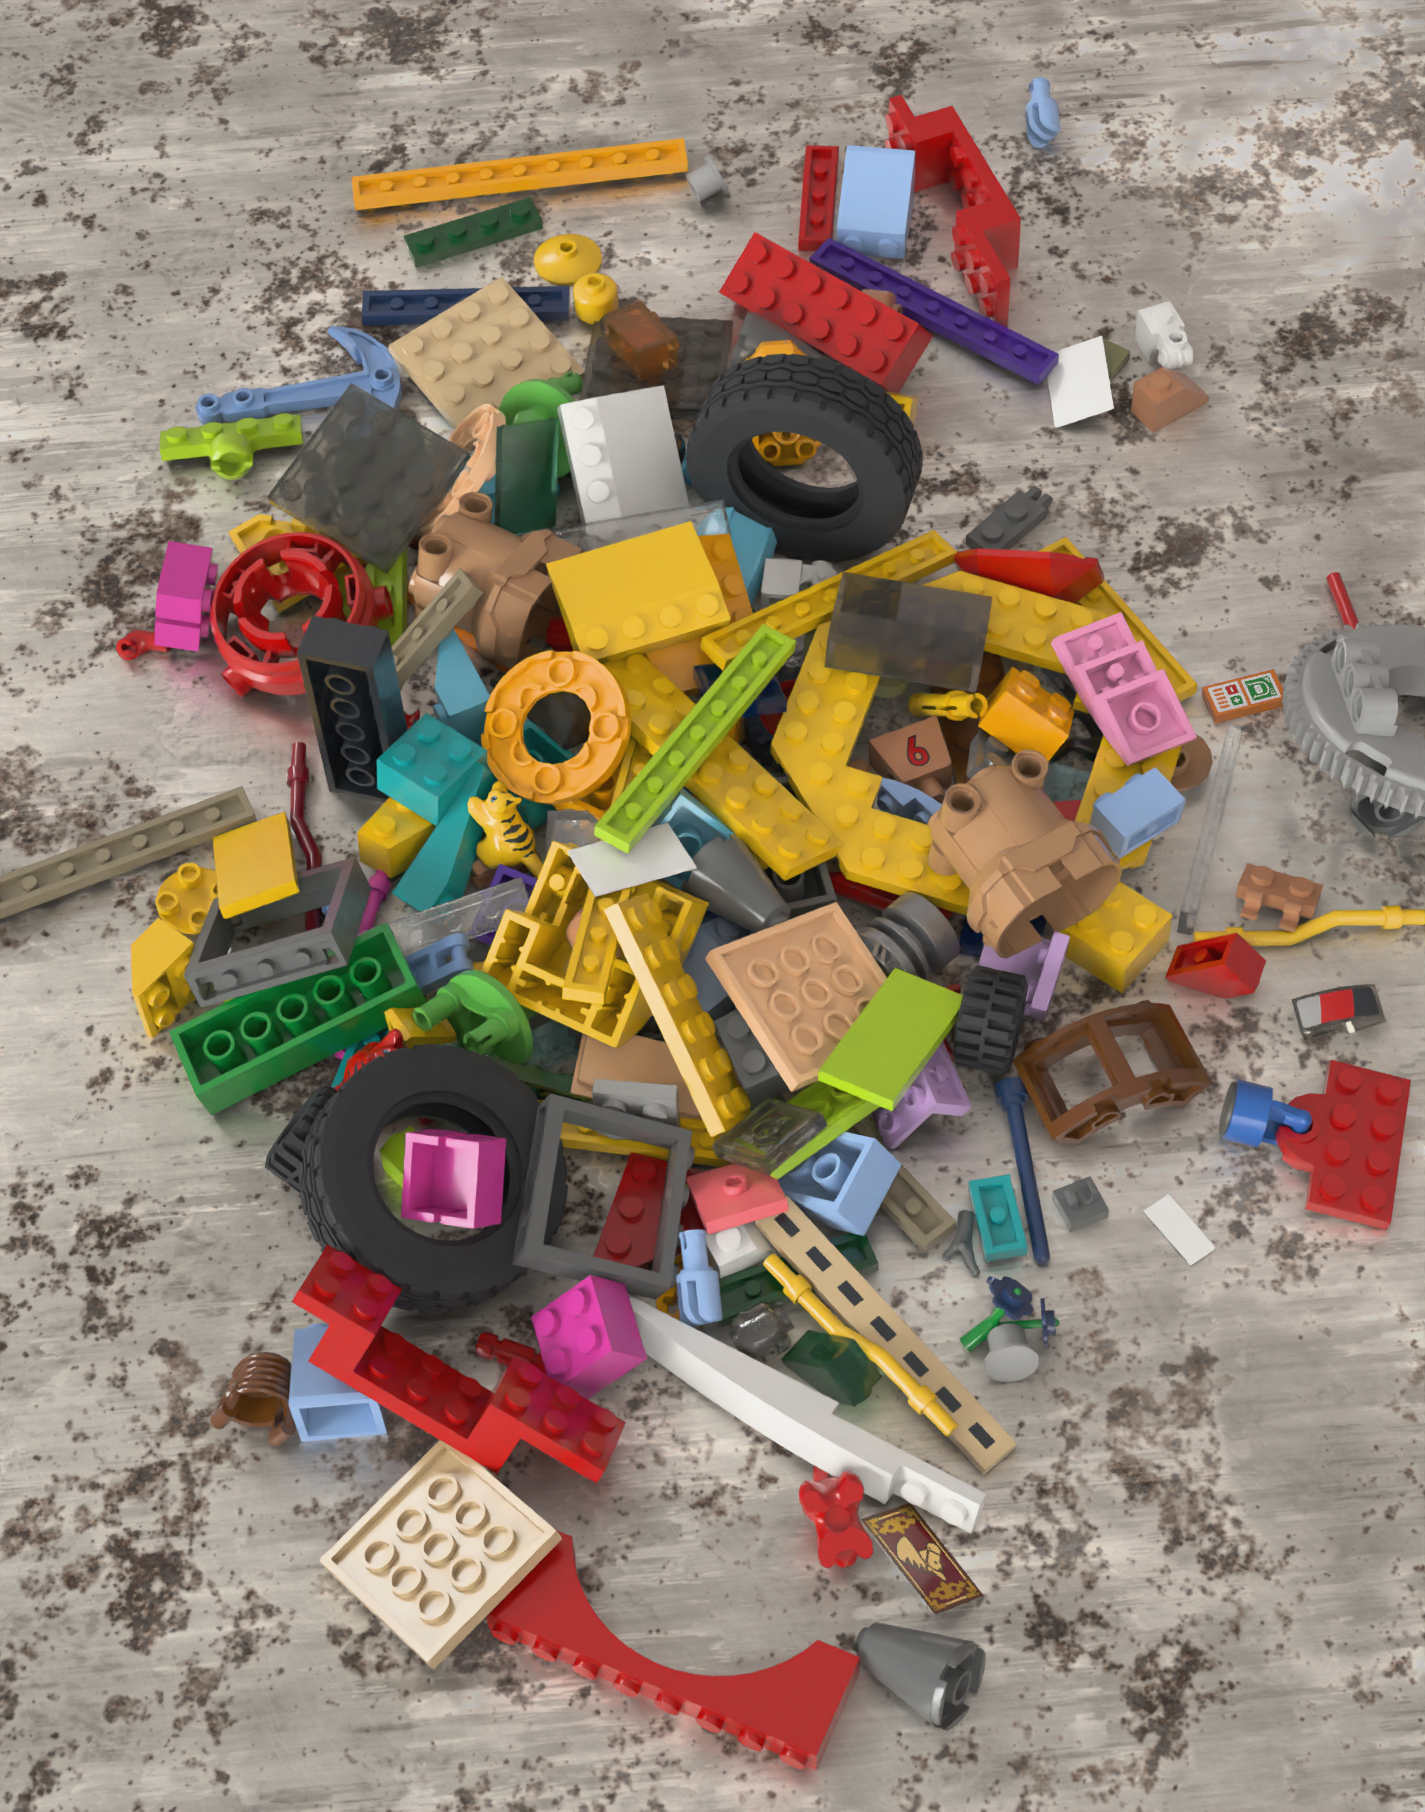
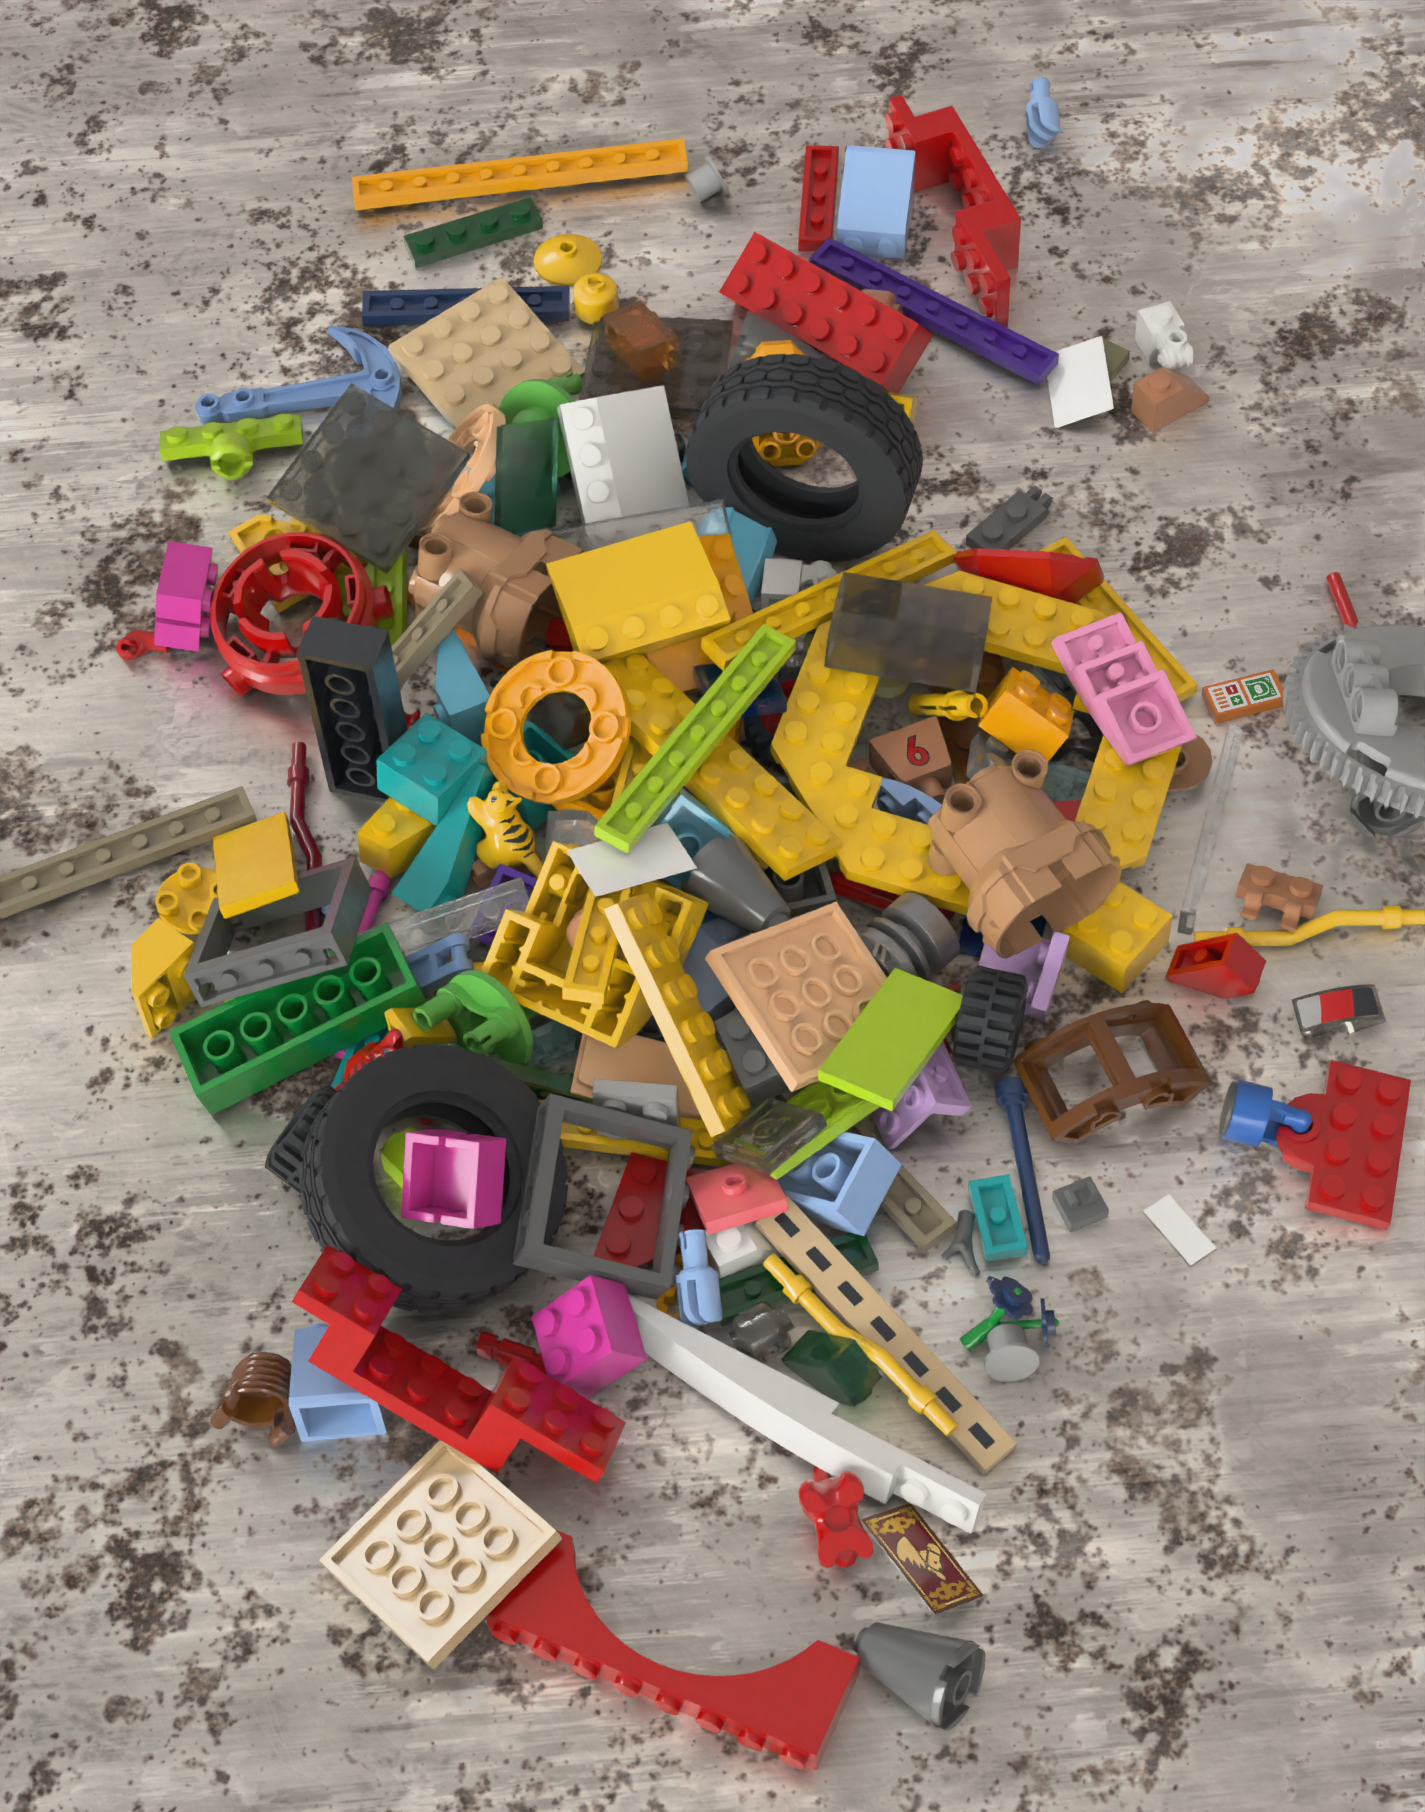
(1137, 811): light blue brick -> none

